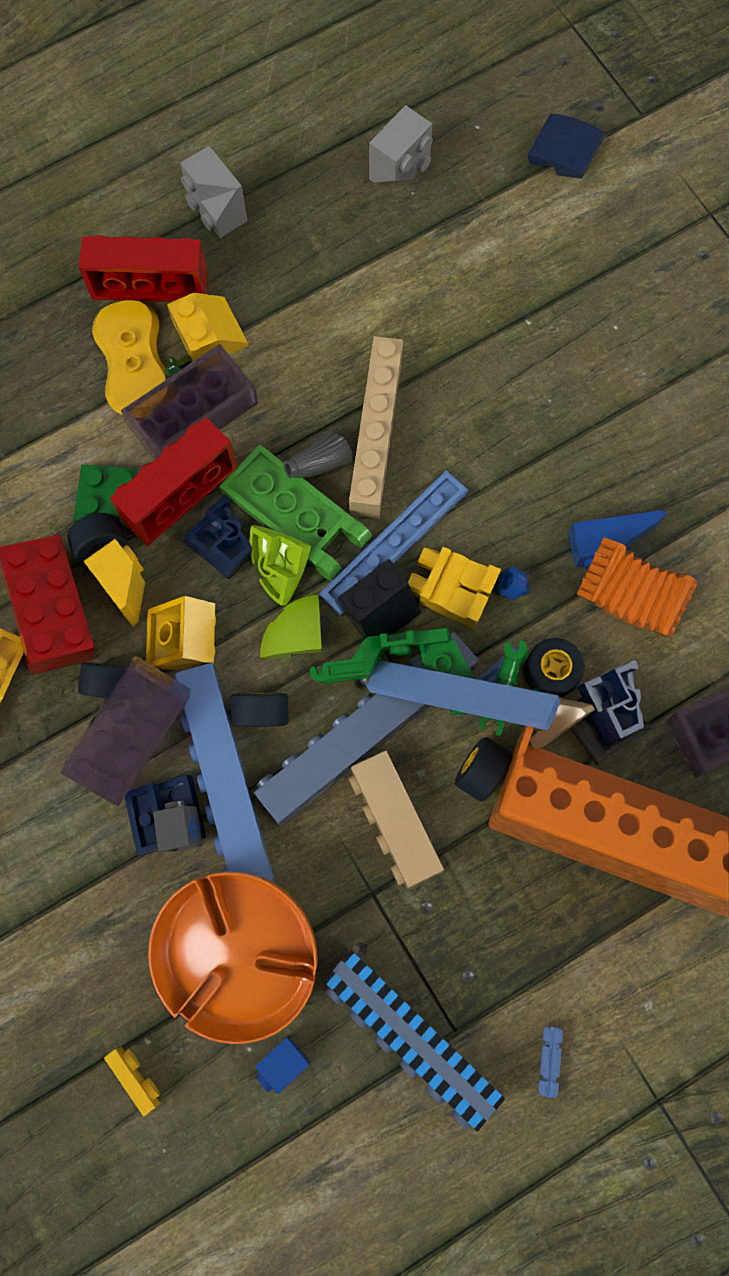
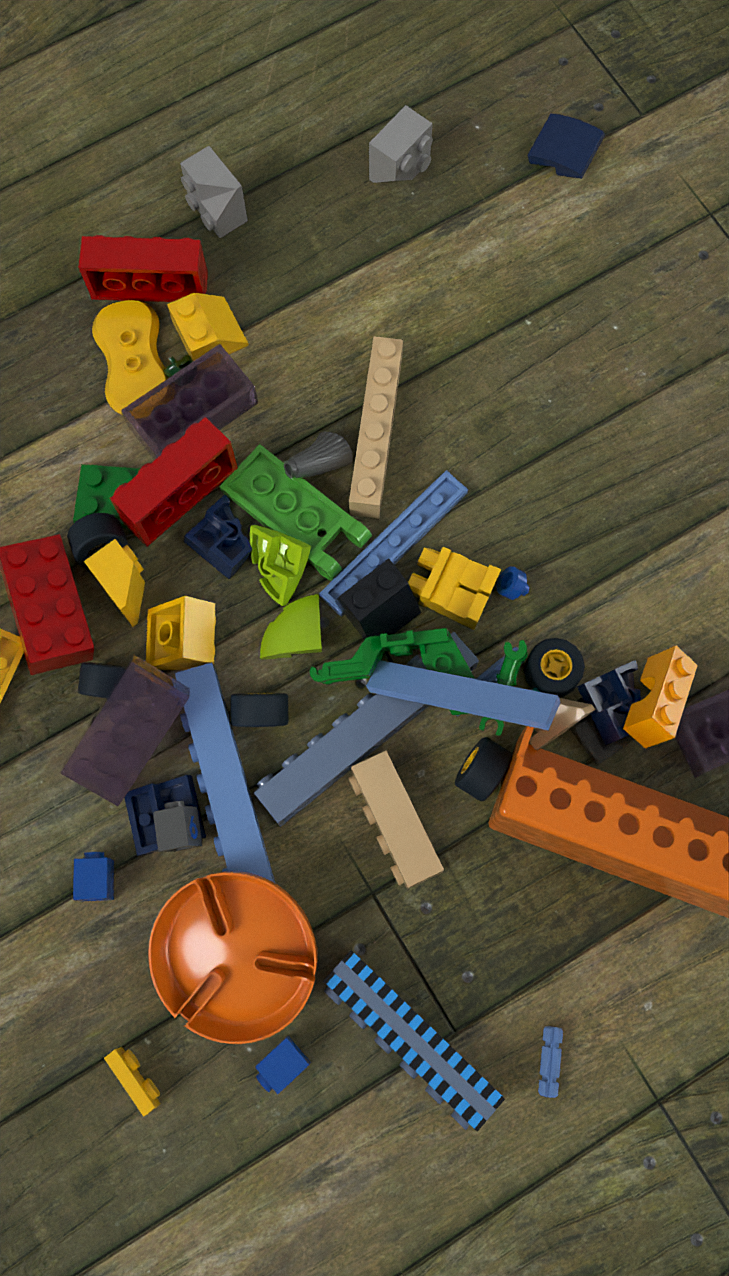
(93, 878): none -> blue brick
(625, 529): blue slope -> none
(635, 589): orange piece -> none
(660, 712): none -> light orange arch

